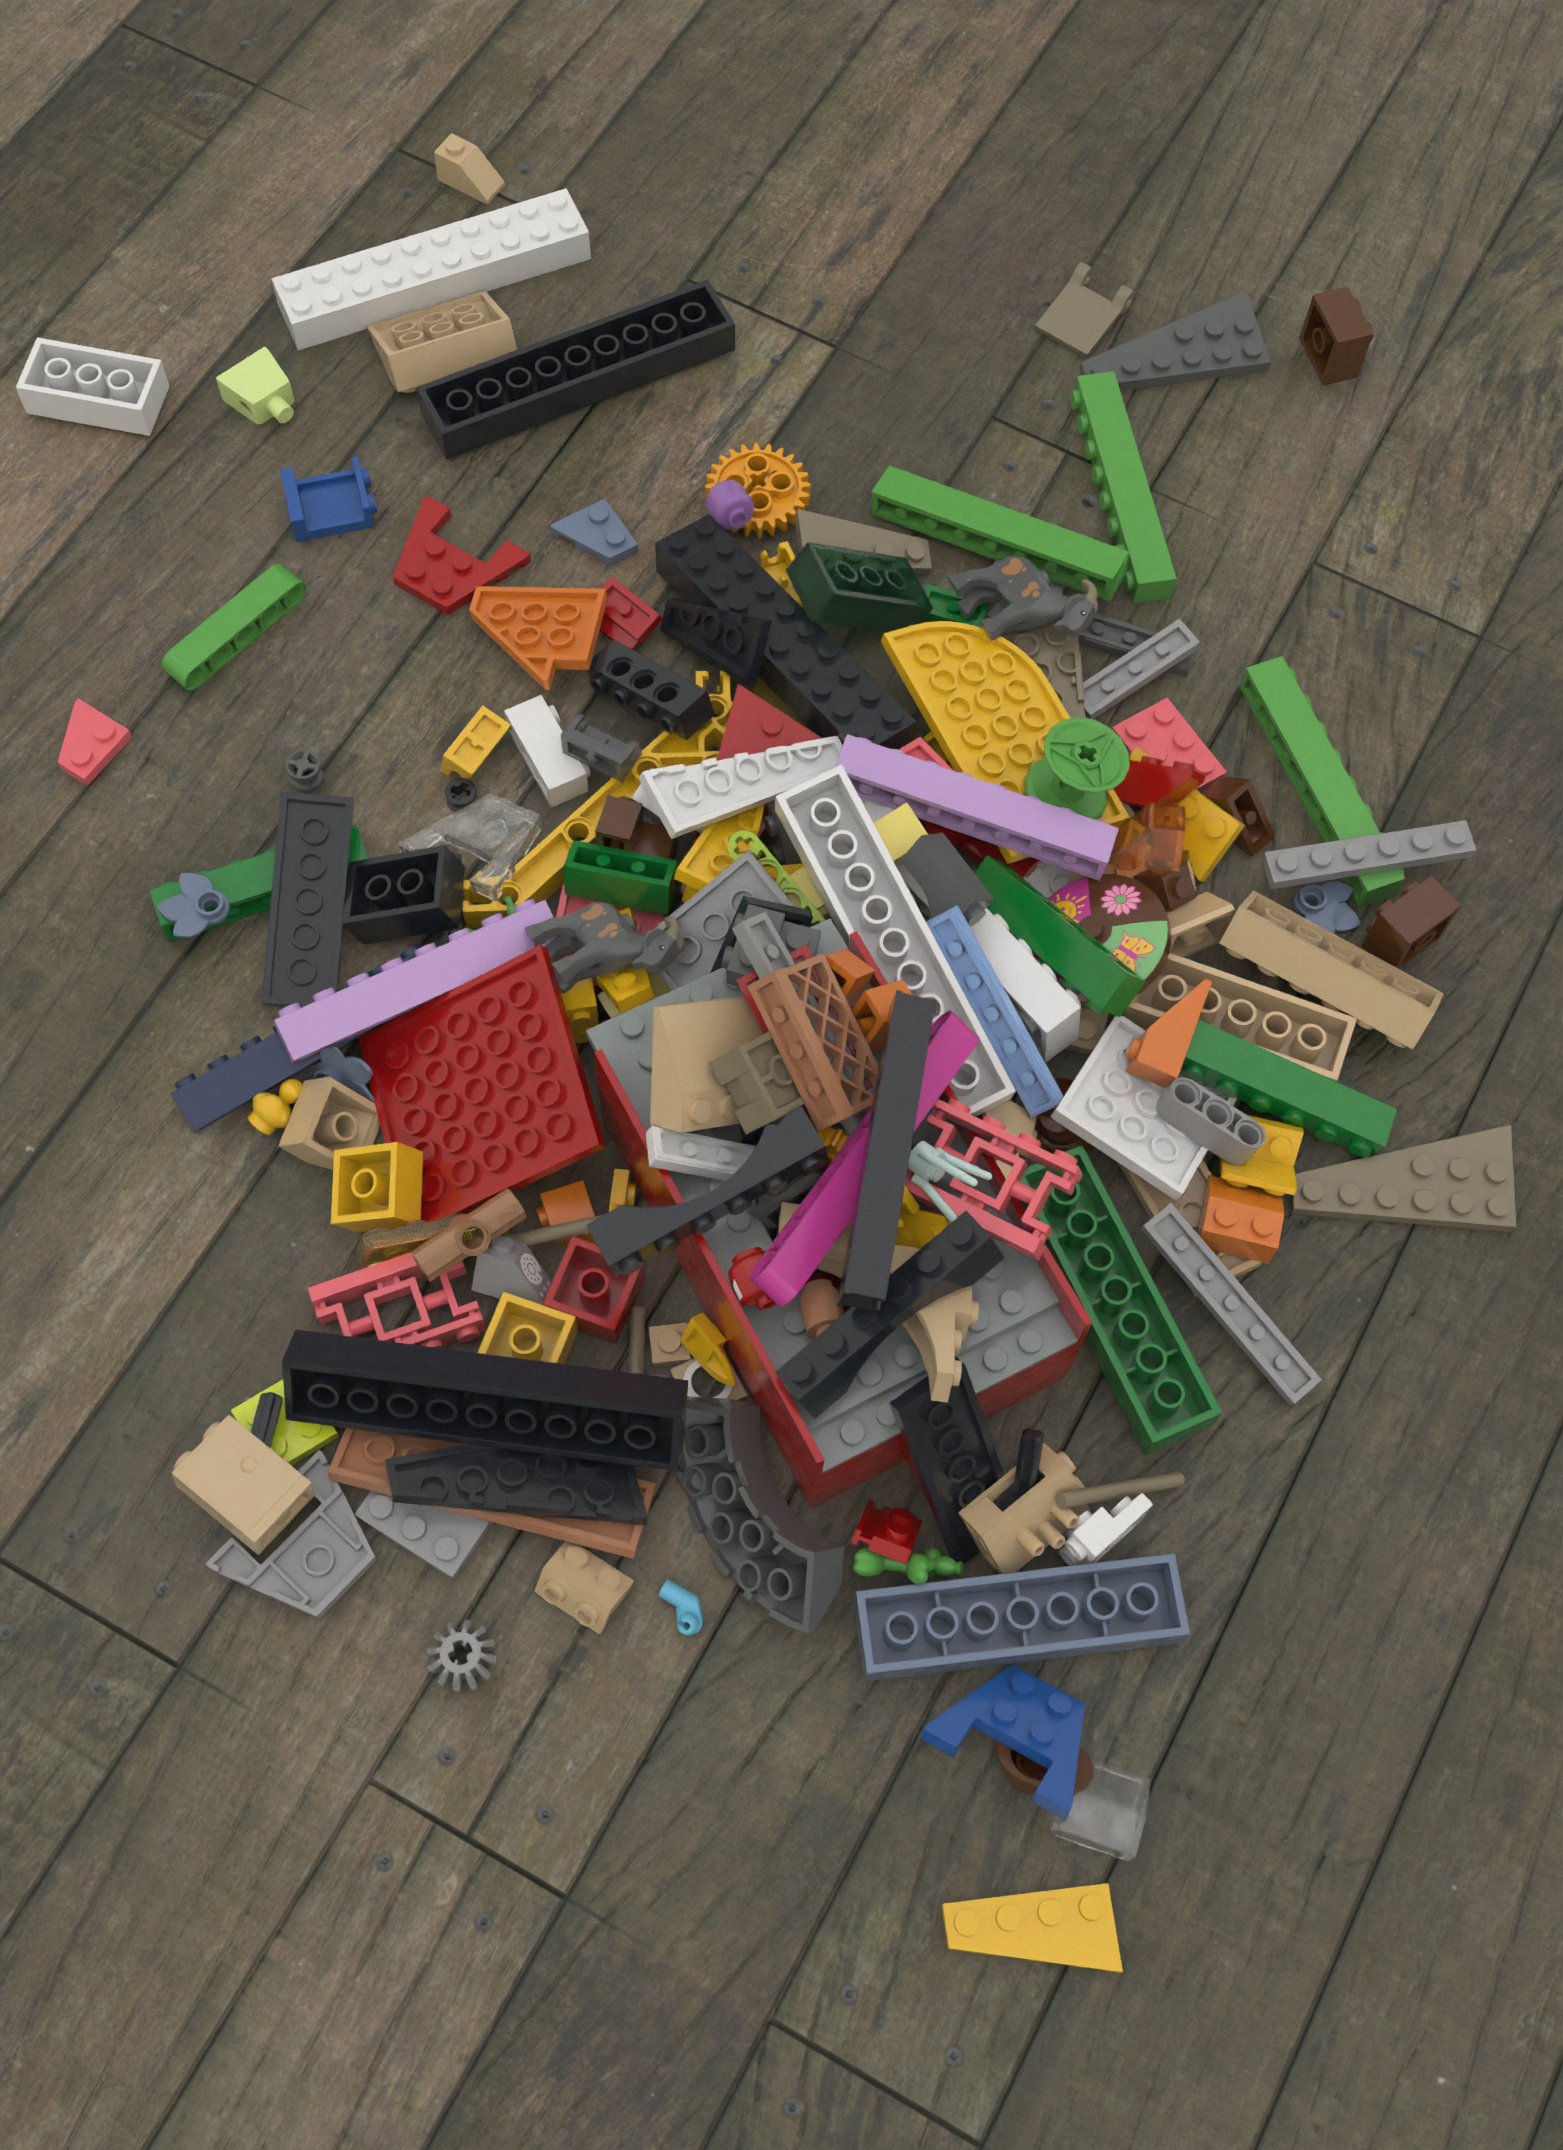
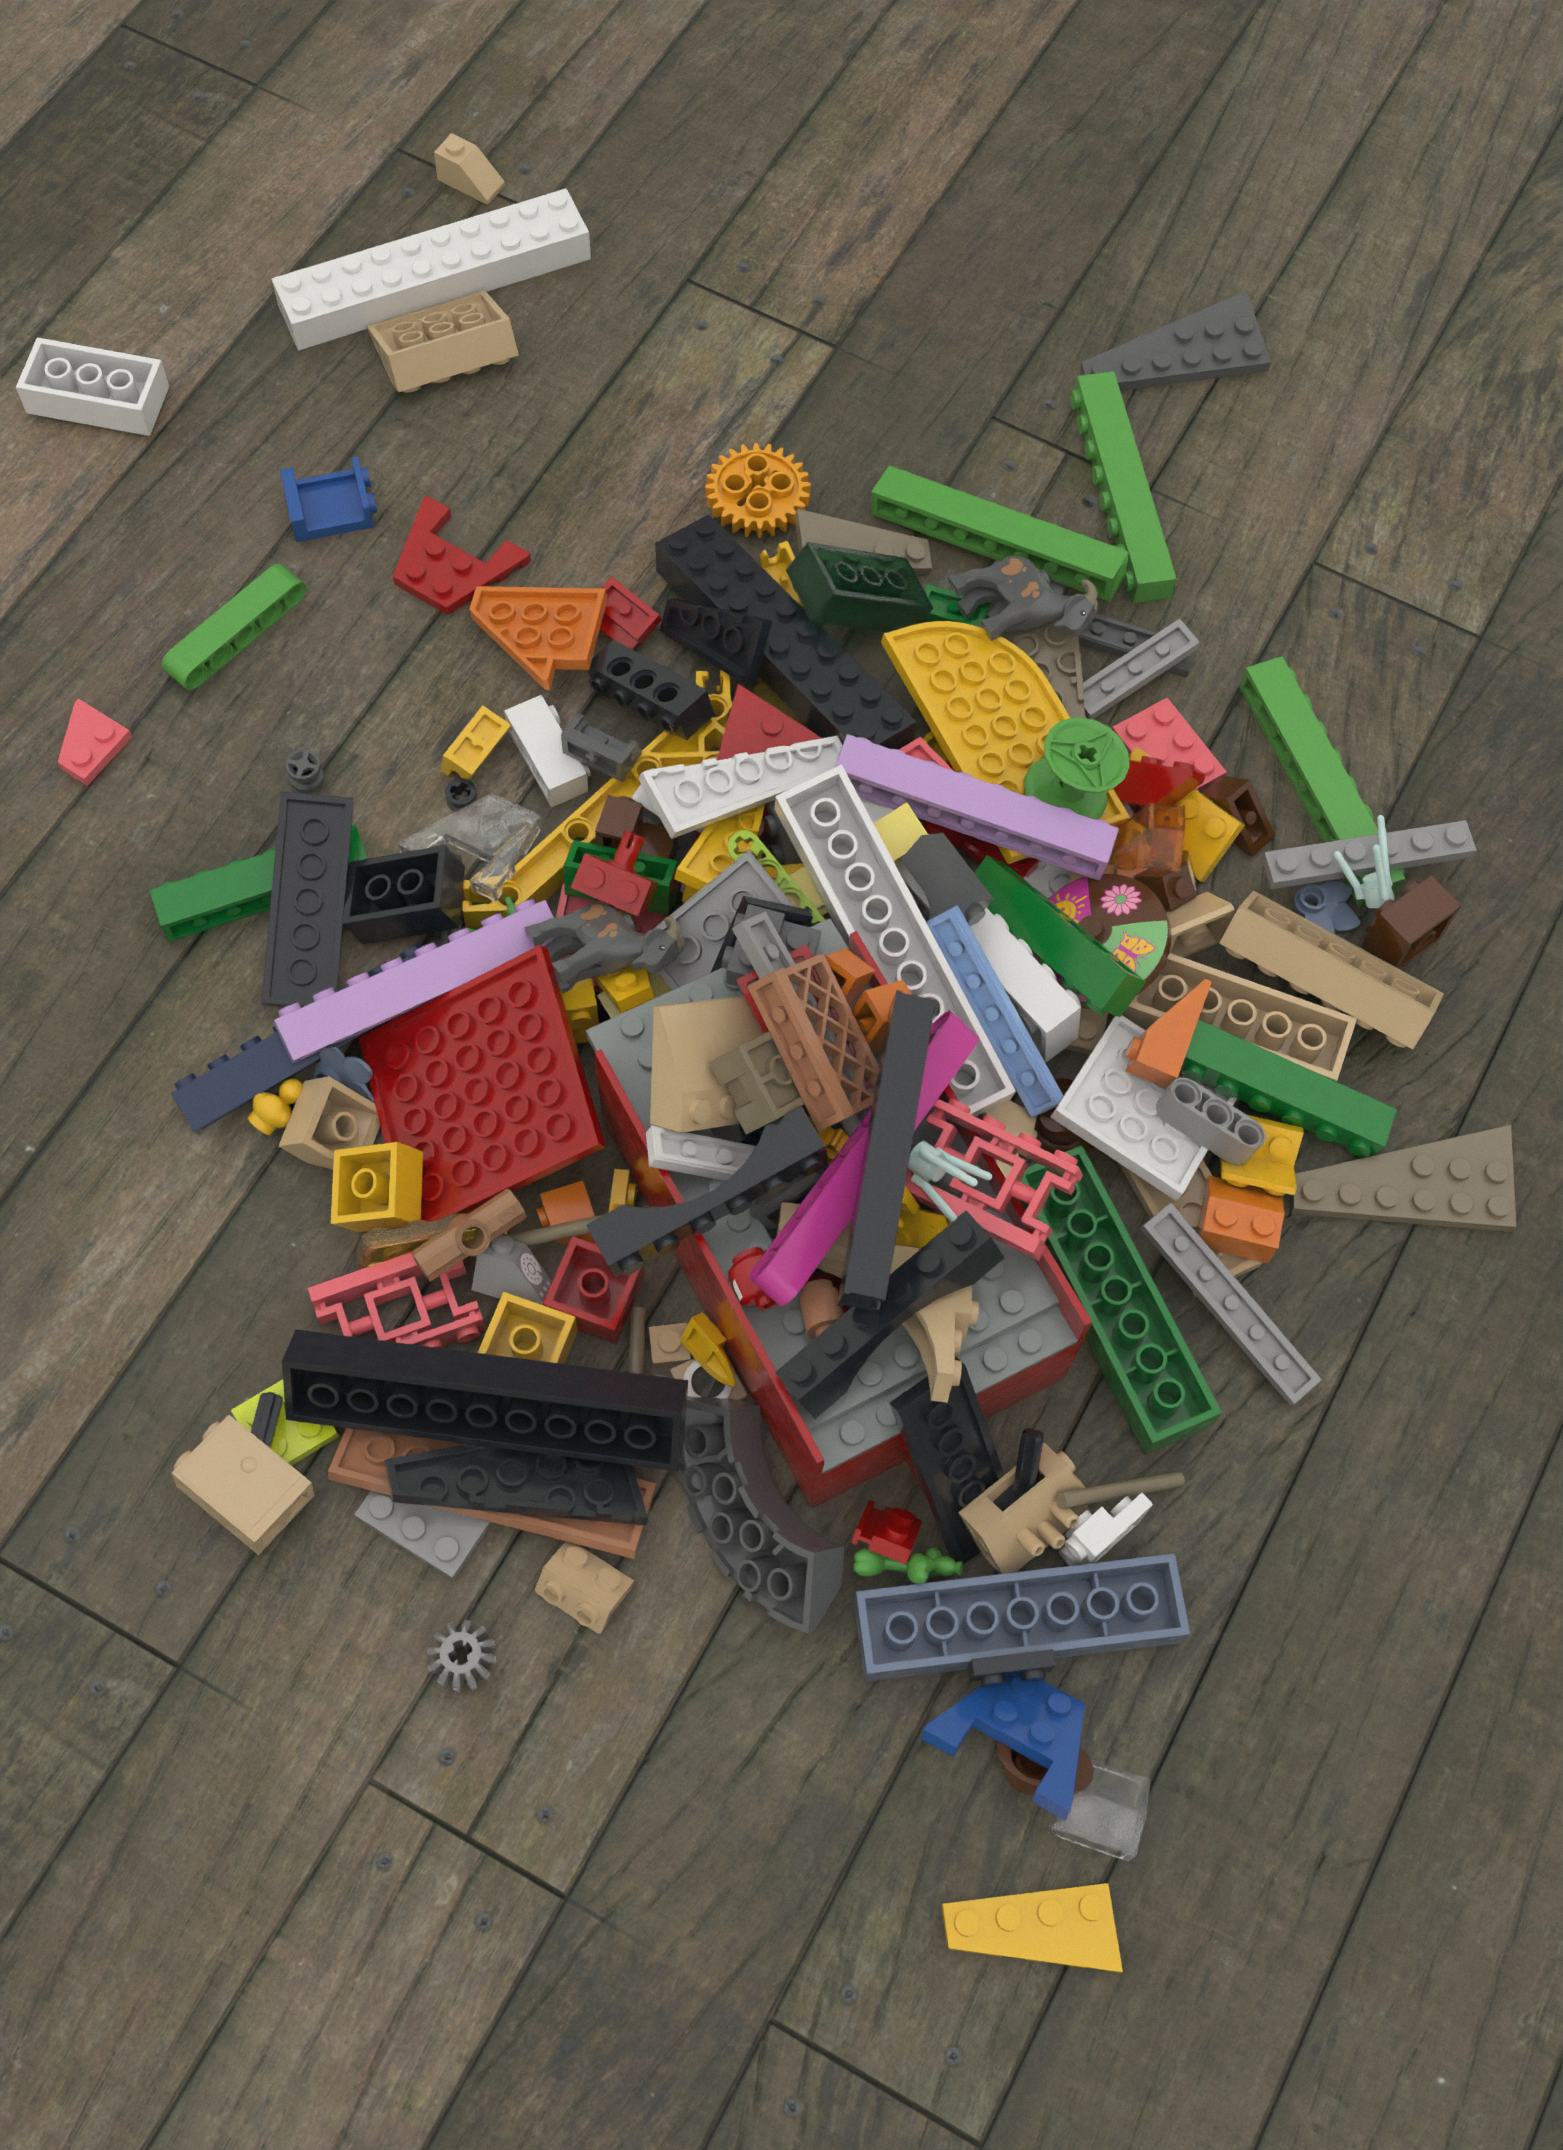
(190, 907): sand blue plate -> none
(258, 388): yellowish green torso -> none
(315, 1561): light grey wing -> none
(576, 369): black brick -> none
(597, 532): sand blue wing -> none
(615, 879): none -> red brick
(687, 1607): medium azure arm -> none
(729, 505): medium lavender head -> none
(1028, 1665): none -> black plate
(1082, 316): dark tan flag -> none
(1336, 335): reddish brown brick -> none
(1377, 885): none -> light aqua plant

